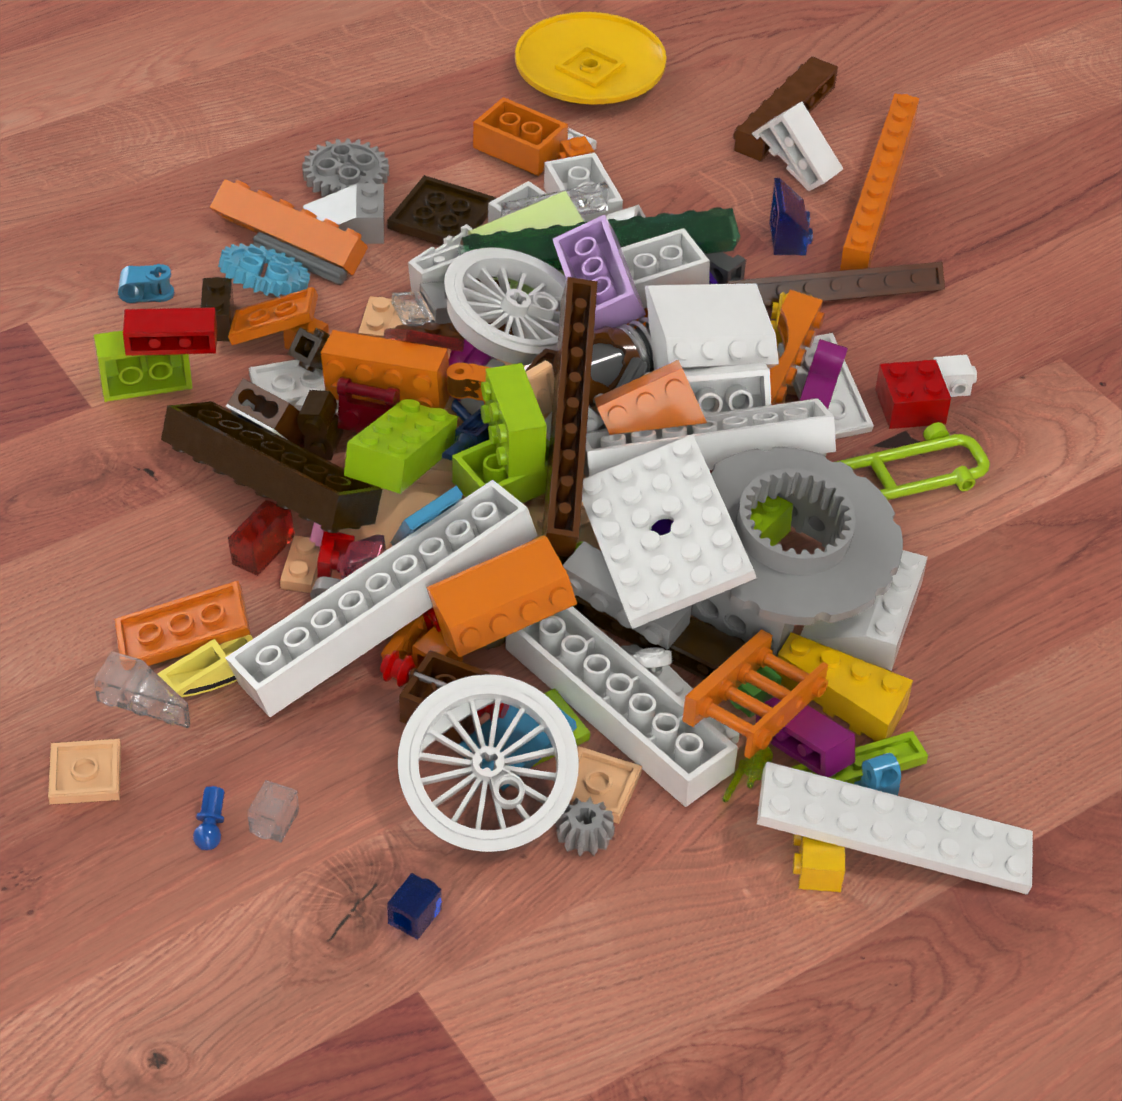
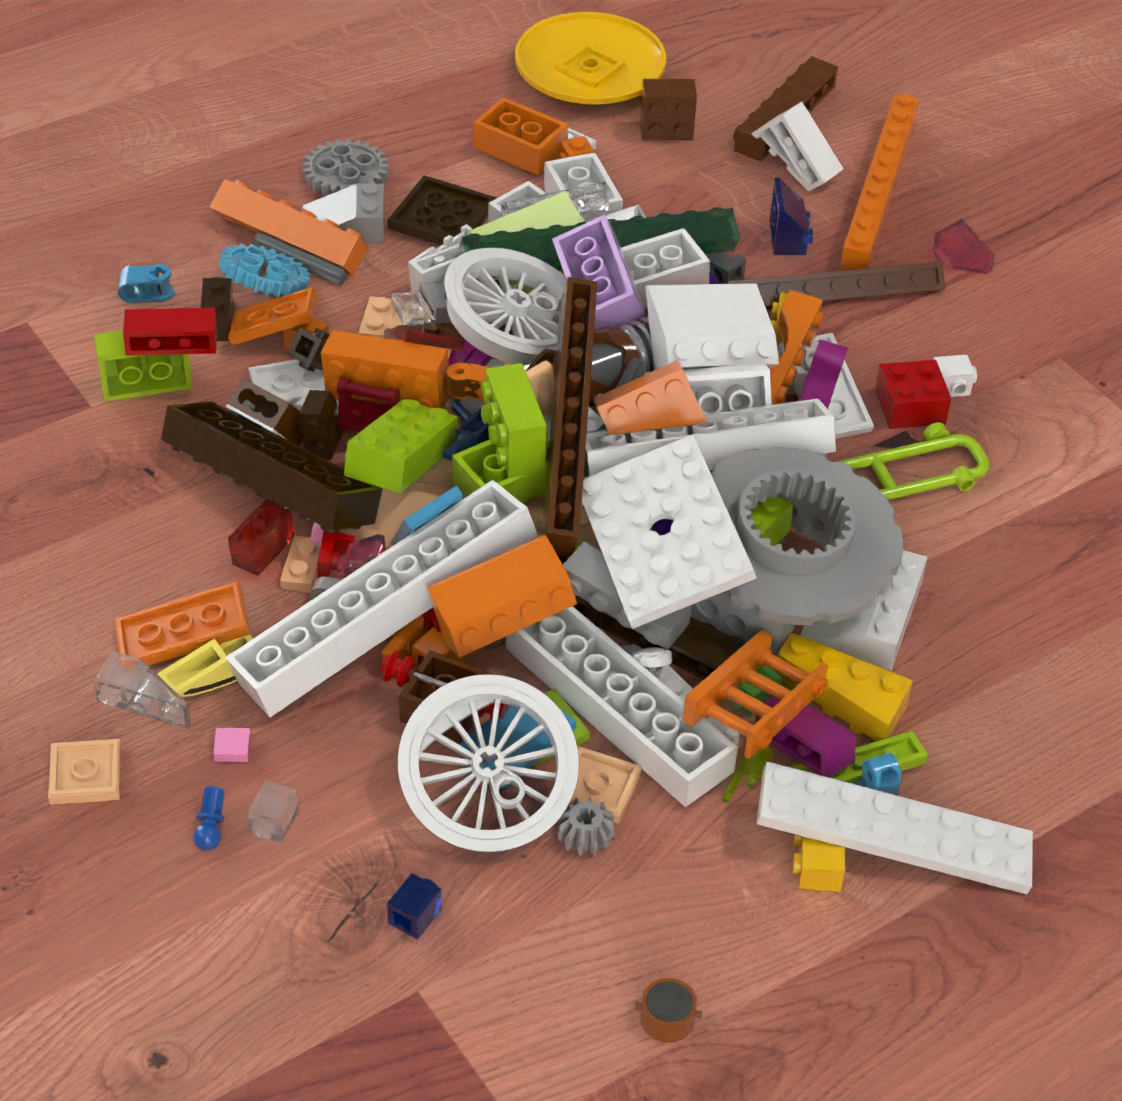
(232, 745): none -> bright pink tile
(668, 109): none -> reddish brown brick
(668, 1010): none -> piece
(962, 249): none -> clear pink slope

